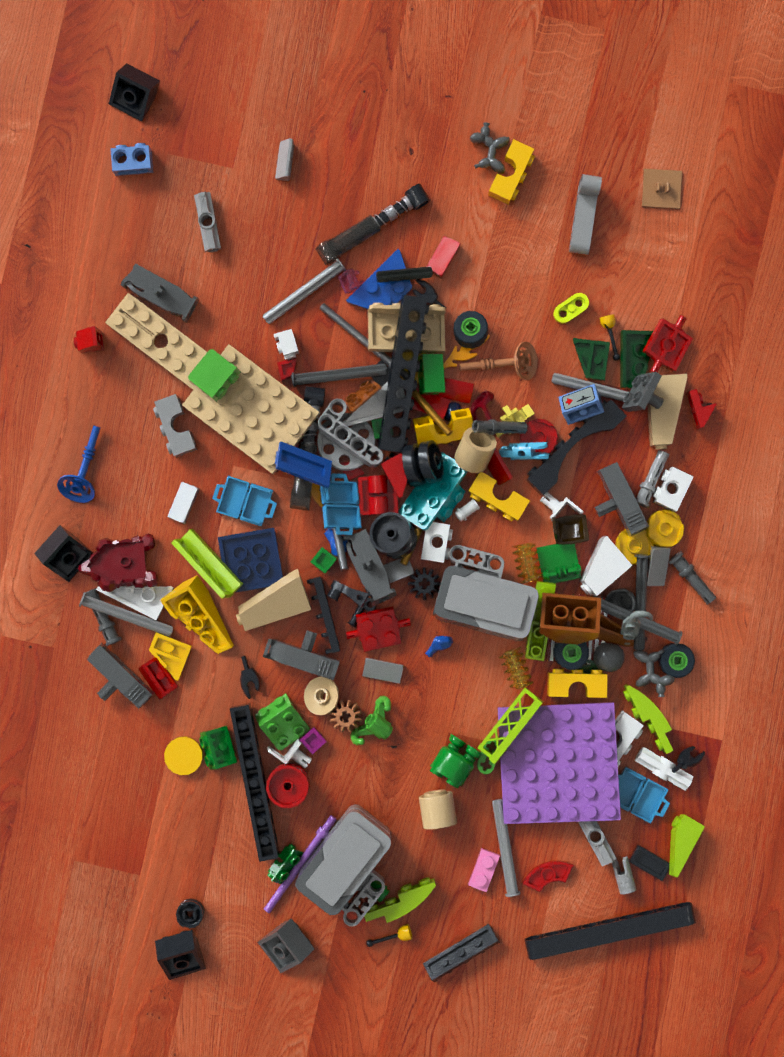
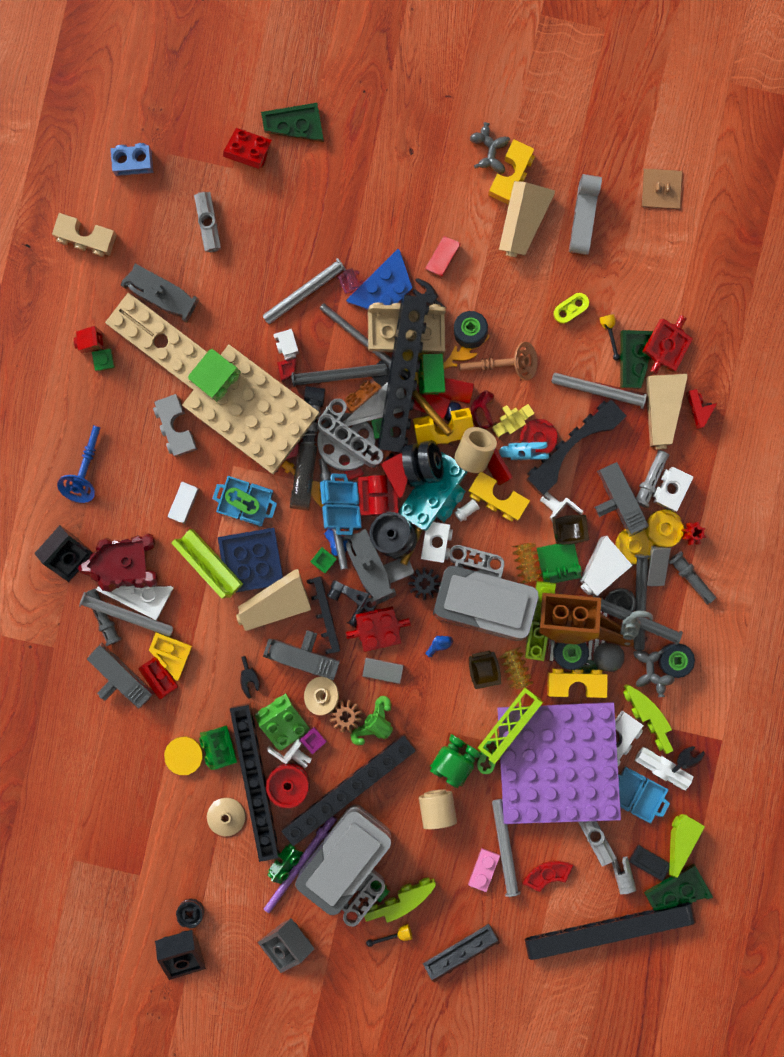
(67, 231): none -> tan arch
(103, 360): none -> green plate
(133, 91): black slope -> none
(196, 609): yellow wedge -> none
(228, 807): none -> tan dish
(245, 497): none -> bright green beam
(247, 148): none -> red plate
(284, 160): light grey slope -> none
(294, 121): none -> dark green wing
(303, 464): blue piece -> none
(333, 248): piece -> none
(348, 789): none -> black brick
(404, 274): pearl dark grey axle -> none
(484, 669): none -> dark brown piece
(493, 427): dark grey pin -> none
(524, 216): none -> tan slope
(581, 404): medium blue brick -> none
(593, 357): dark green wing -> none
(643, 393): dark grey plate -> none
(674, 891): none -> dark green wing
(693, 538): none -> red gear

